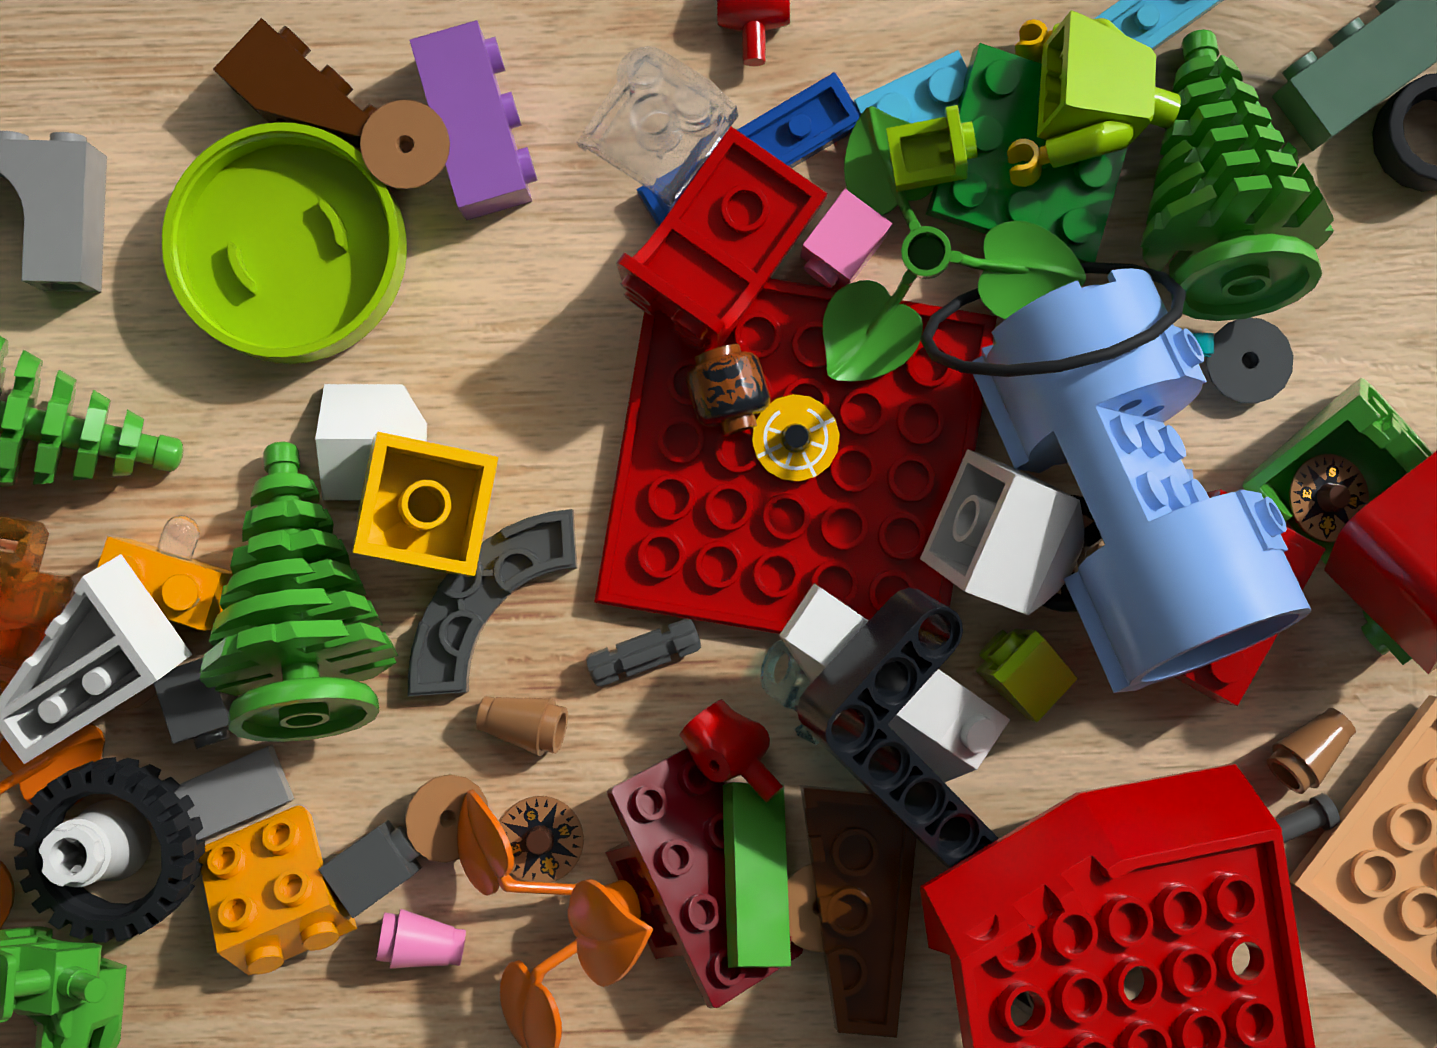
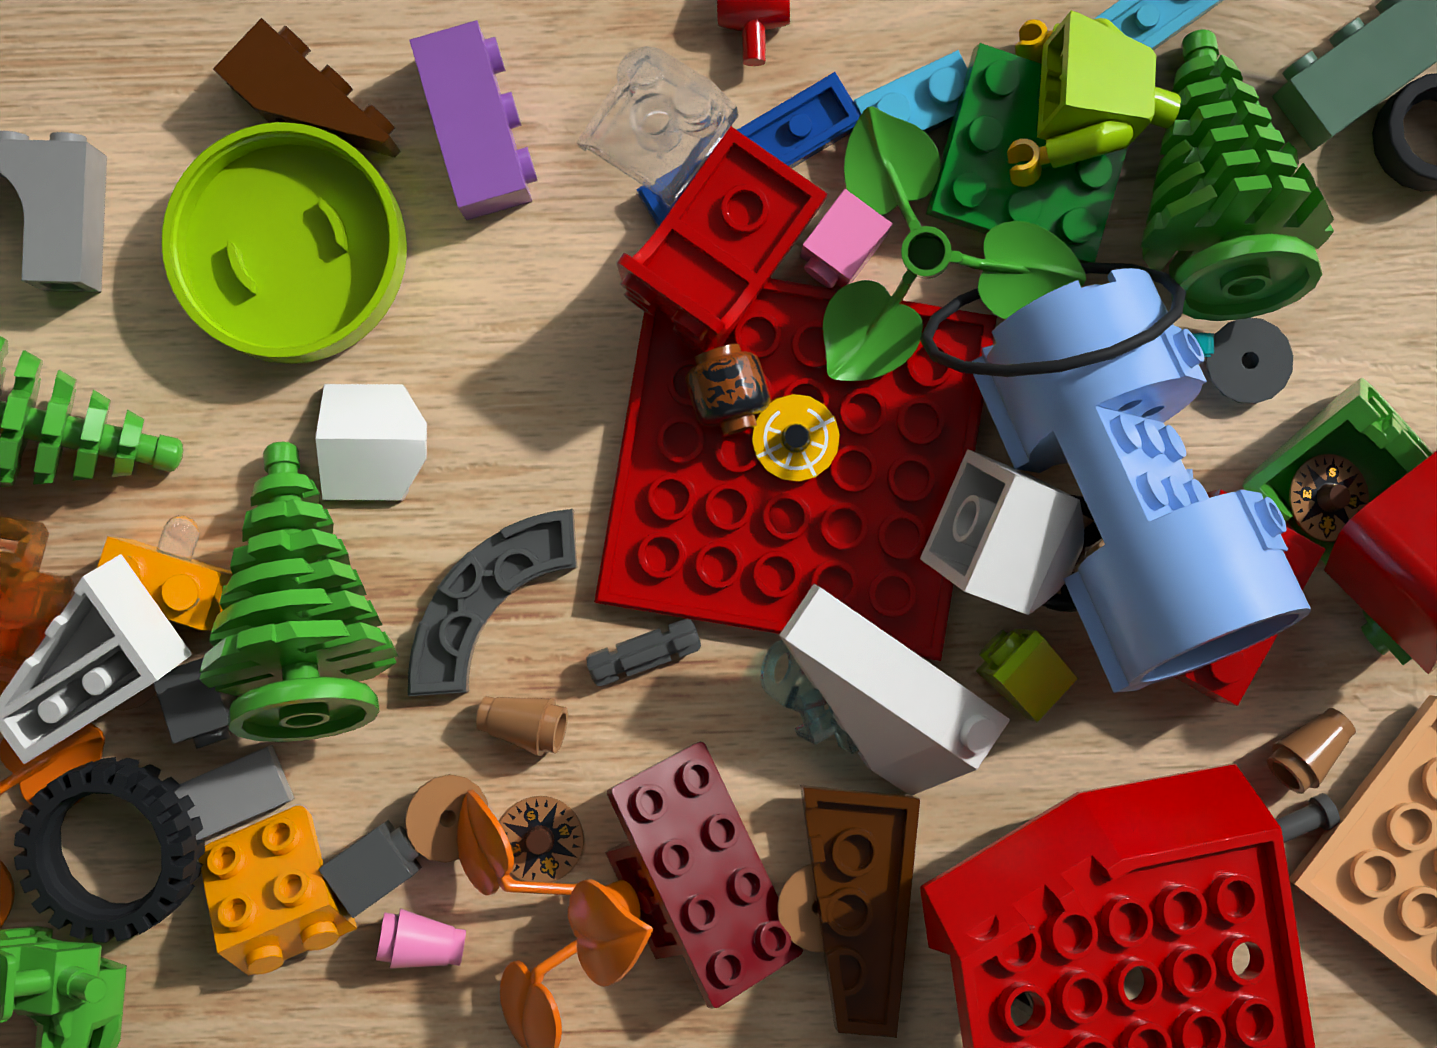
(99, 845): white plant -> none
(405, 144): medium nougat piece -> none
(424, 504): yellow slope -> none
(730, 746): red piece -> none
(755, 879): bright green tile -> none
(871, 700): black beam -> none
(931, 150): lime bracket -> none

